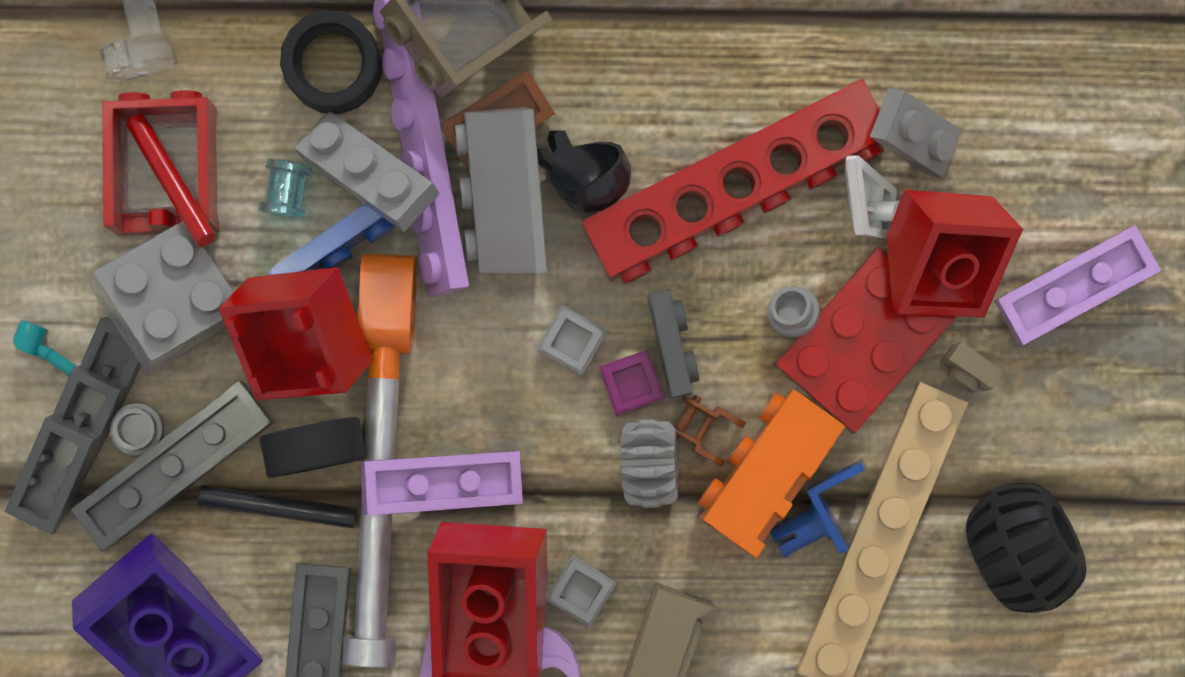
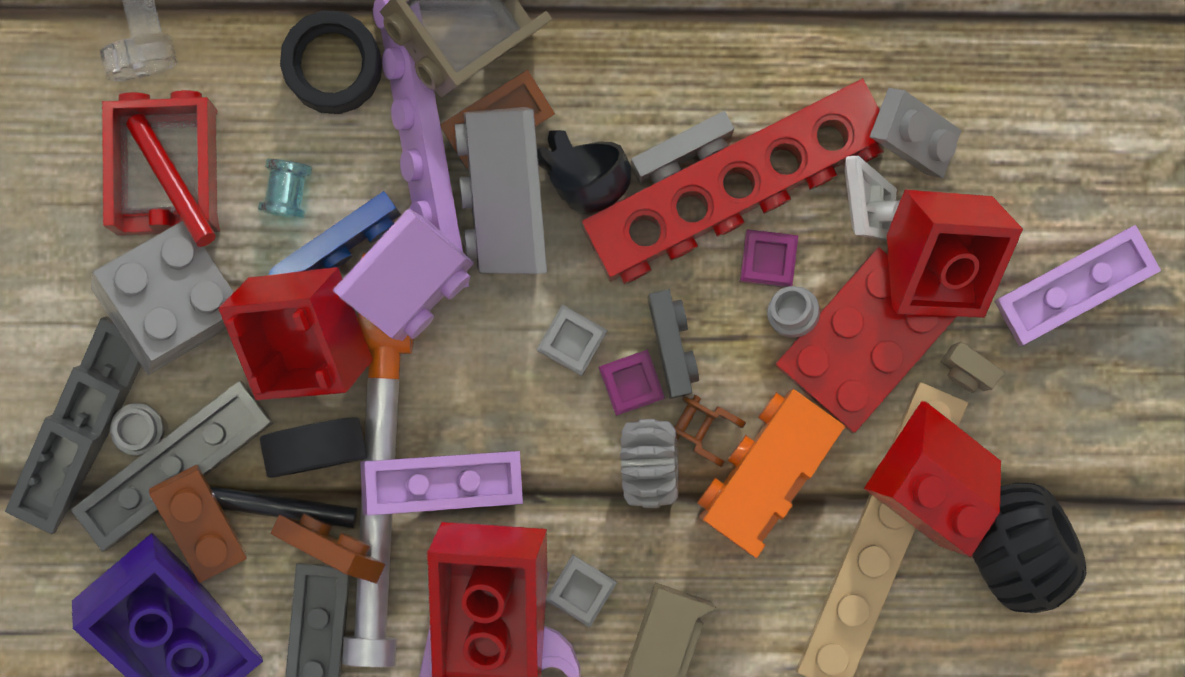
(30, 340): teal hand -> none
(198, 523): none -> dark orange plate
(343, 554): none -> dark orange plate
(367, 171): light grey plate -> none
(405, 277): none -> lavender slope
(698, 140): none -> light grey plate
(768, 258): none -> magenta tile
(817, 520): blue bracket -> none
(940, 481): none -> red slope

